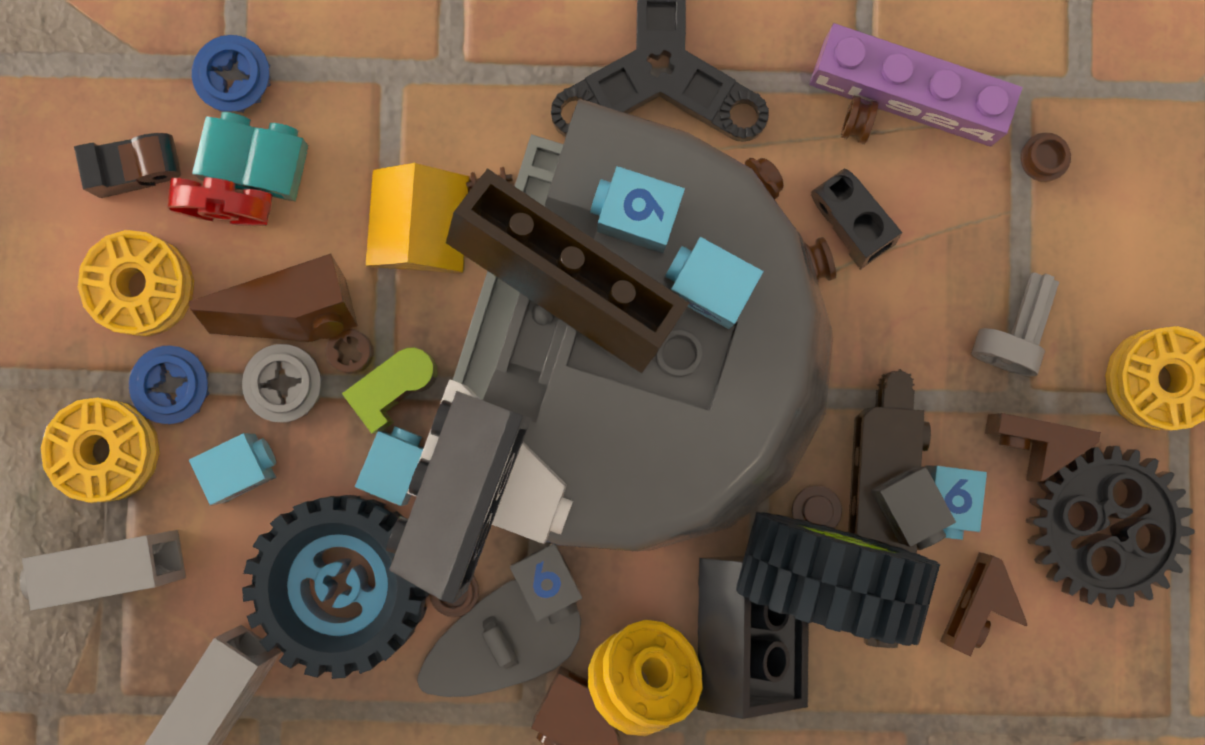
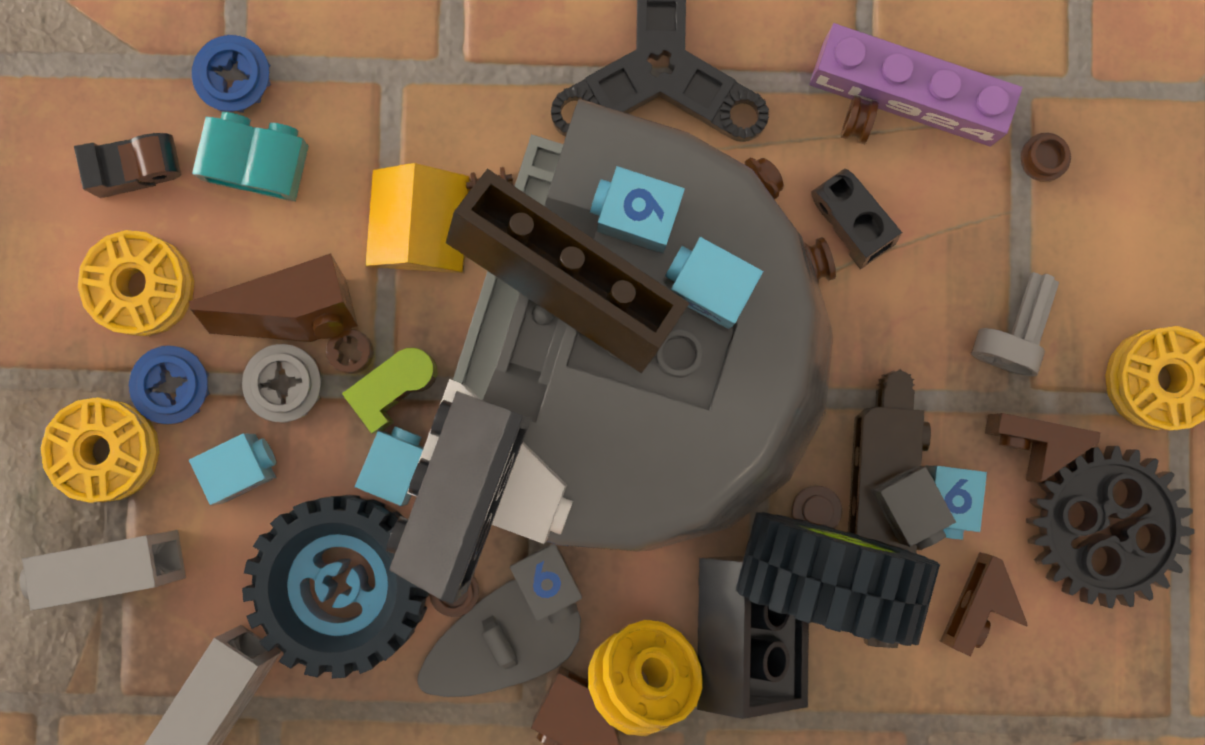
(219, 201): red plate -> none

